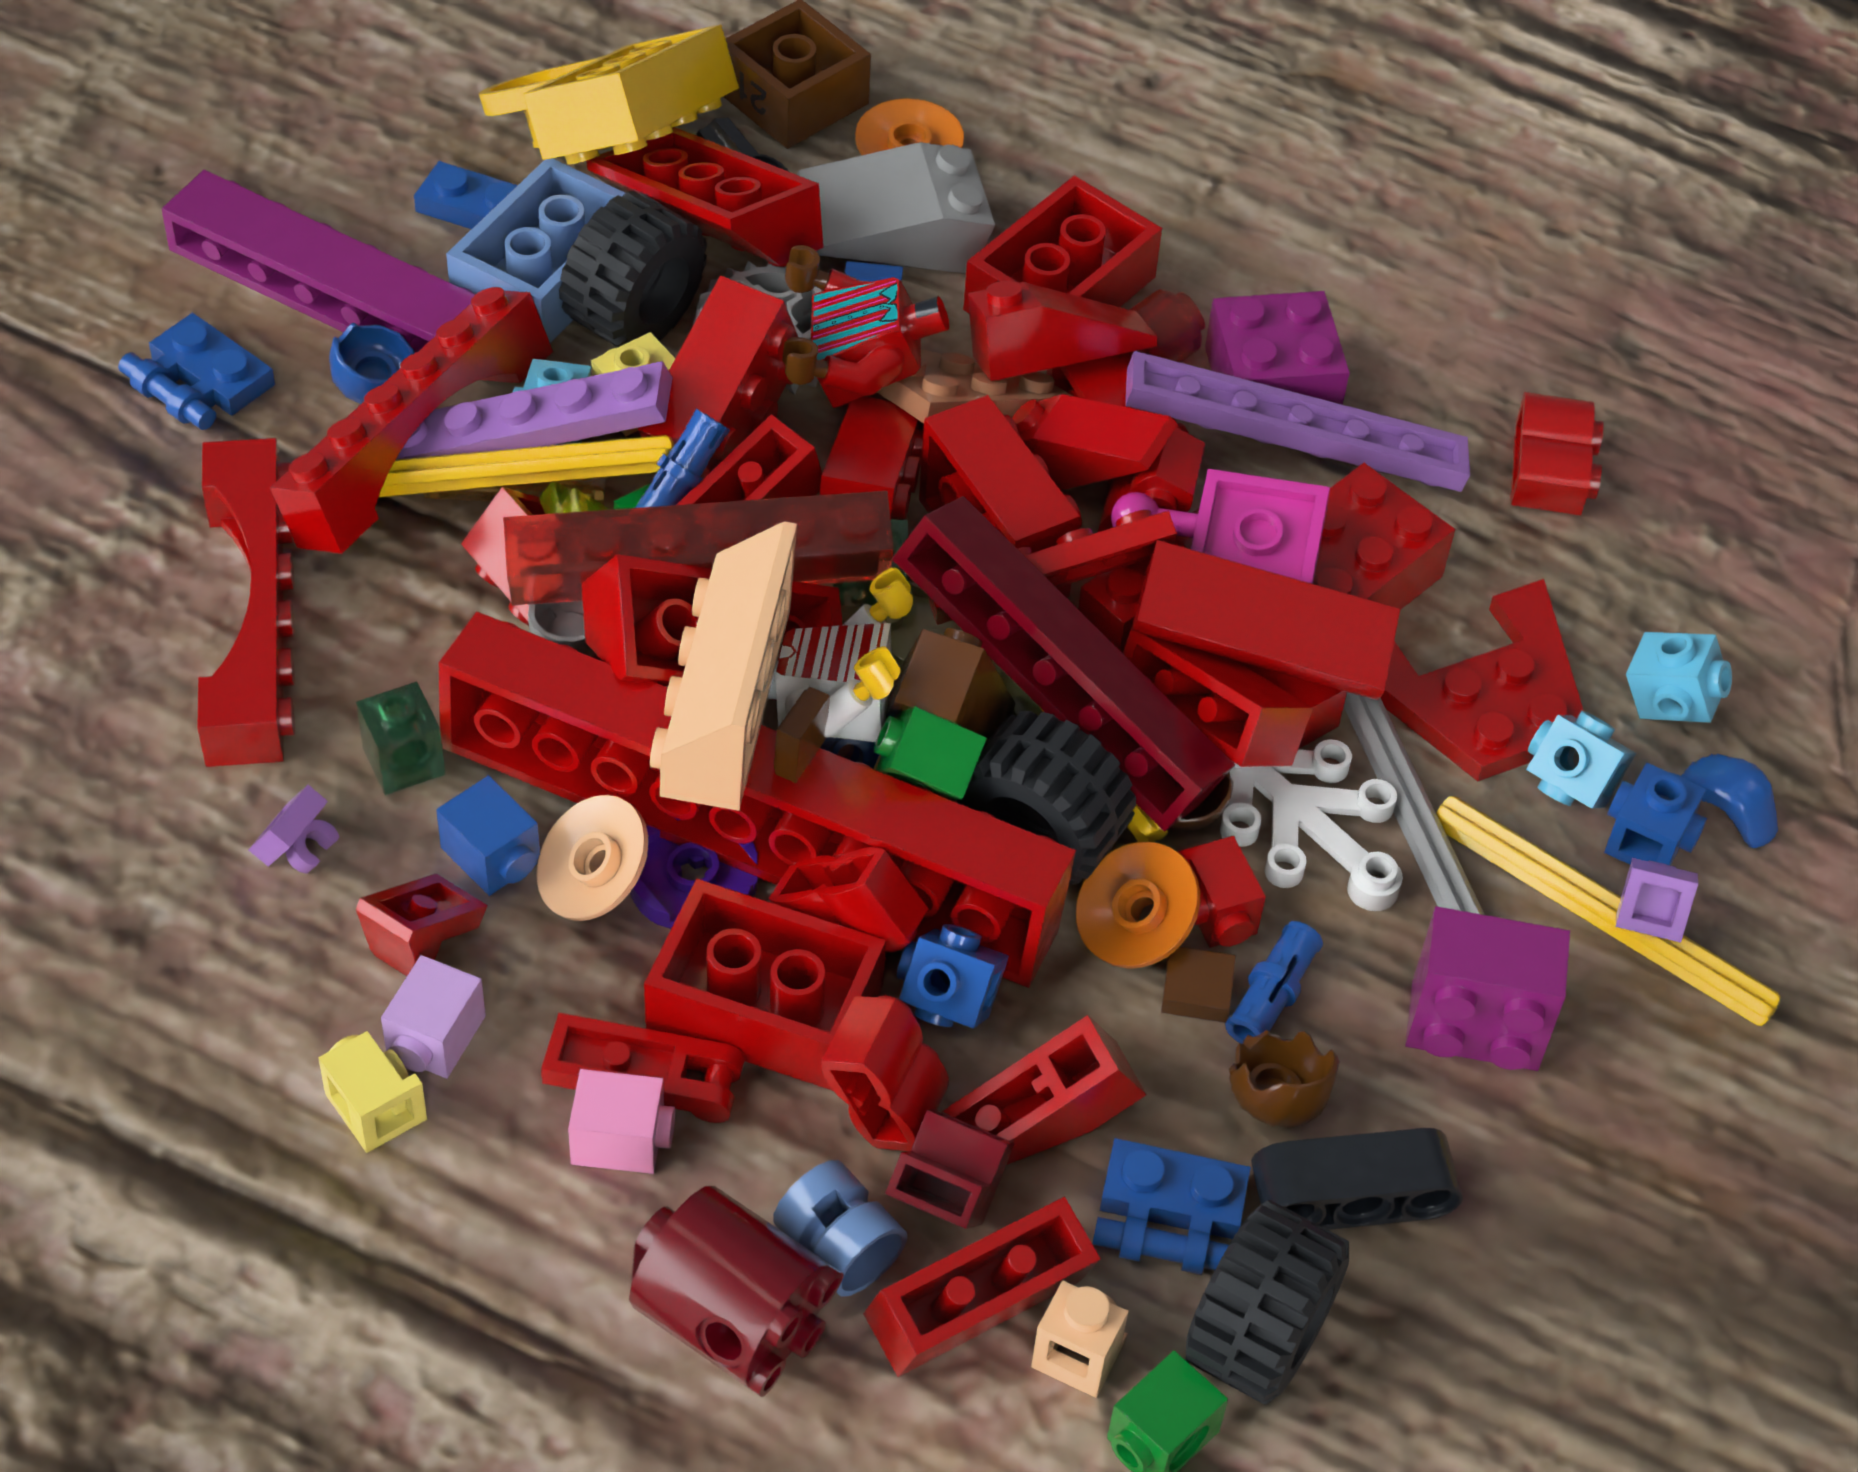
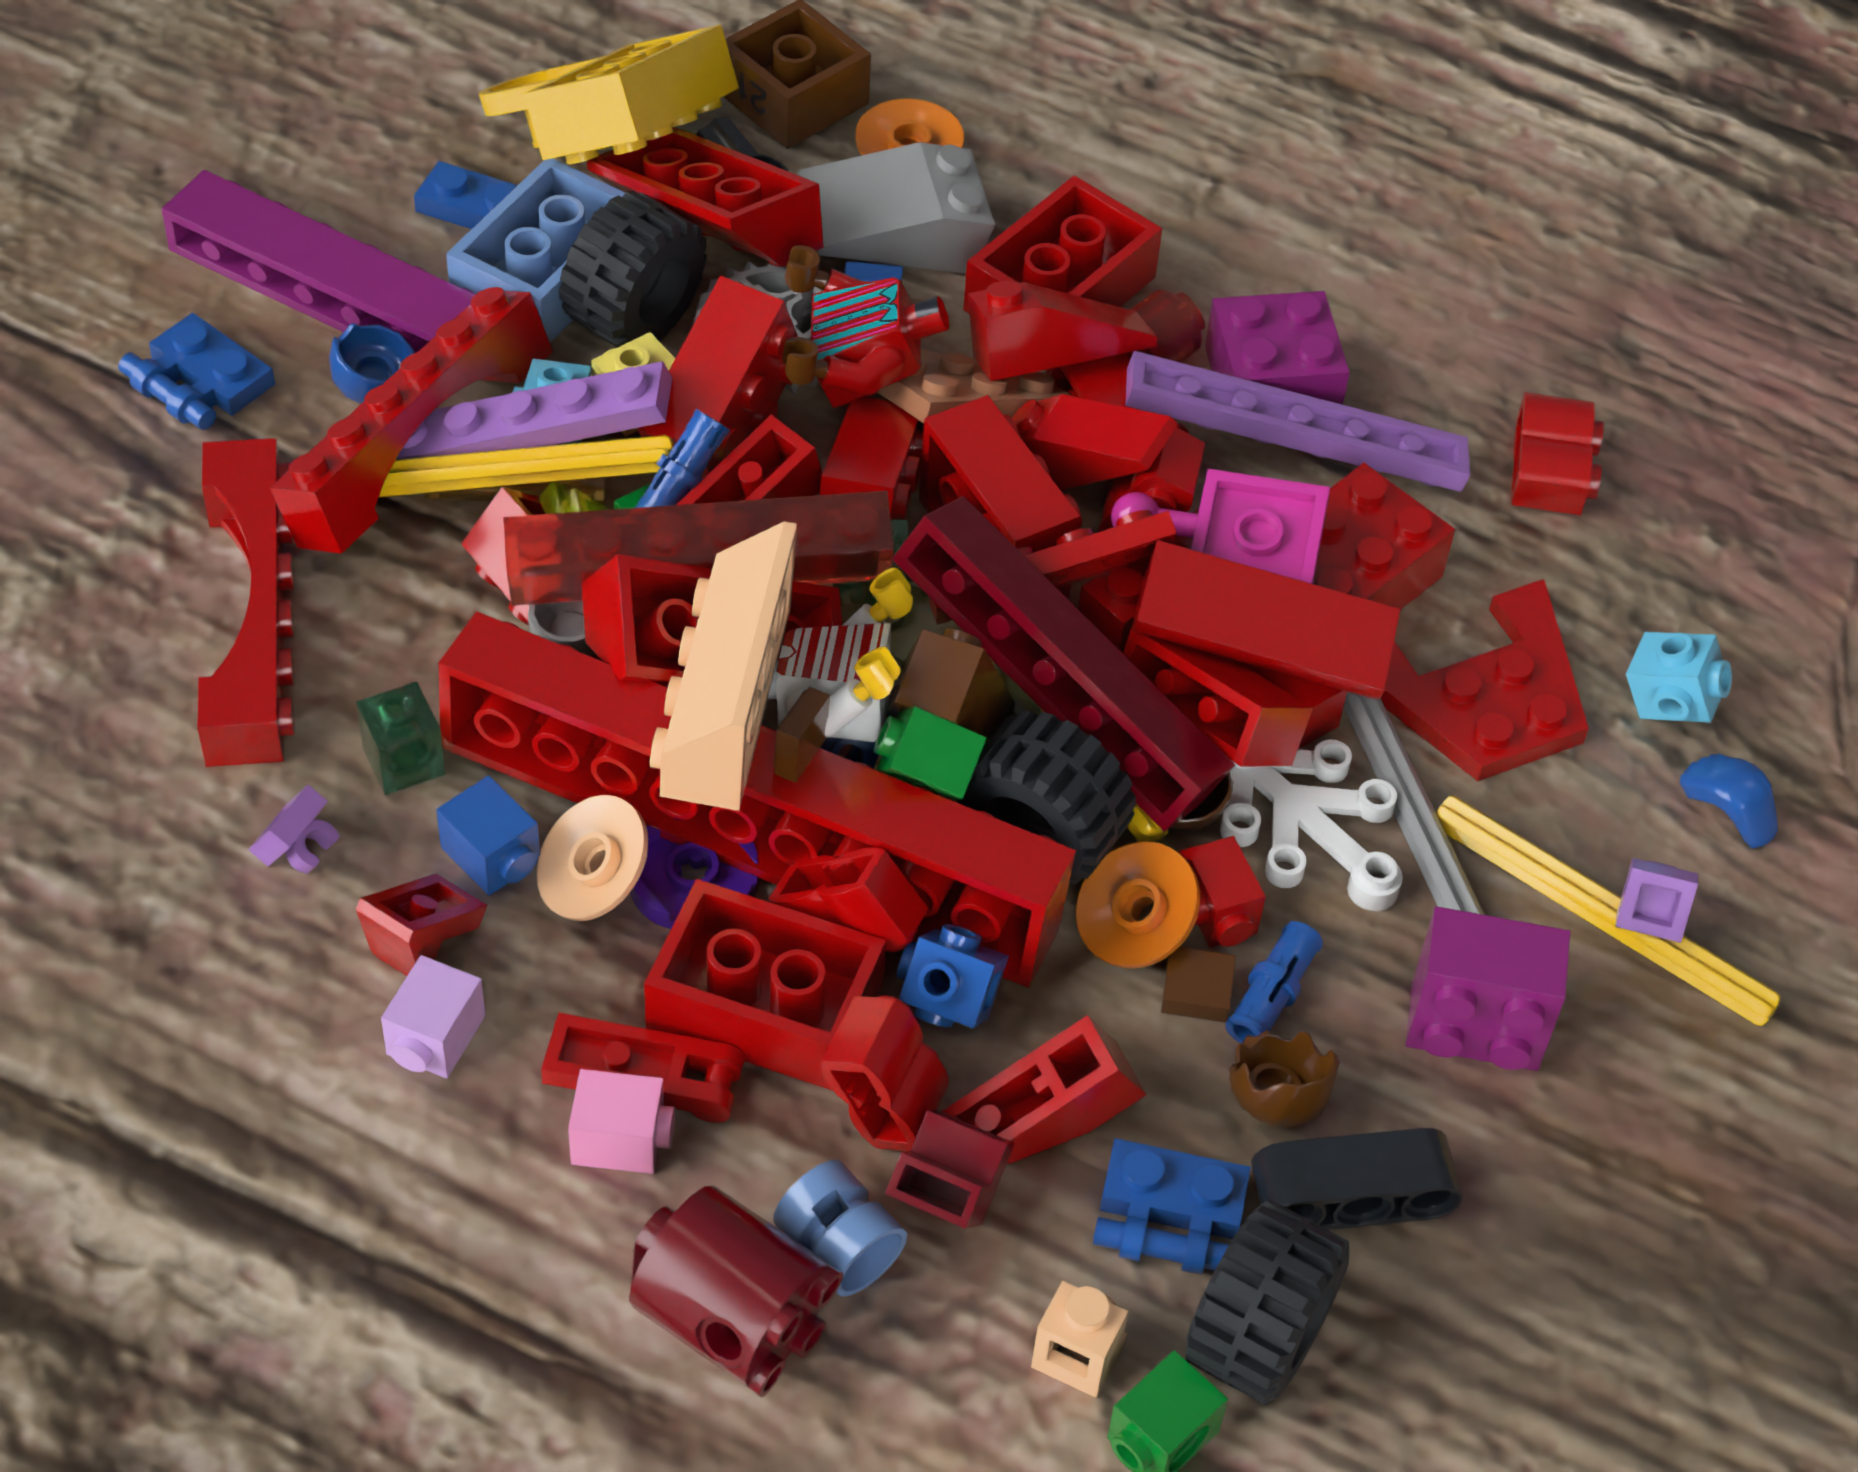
(371, 1090): light yellow brick -> none
(980, 1286): red brick -> none
(1599, 766): medium azure brick -> none
(1655, 817): blue brick -> none

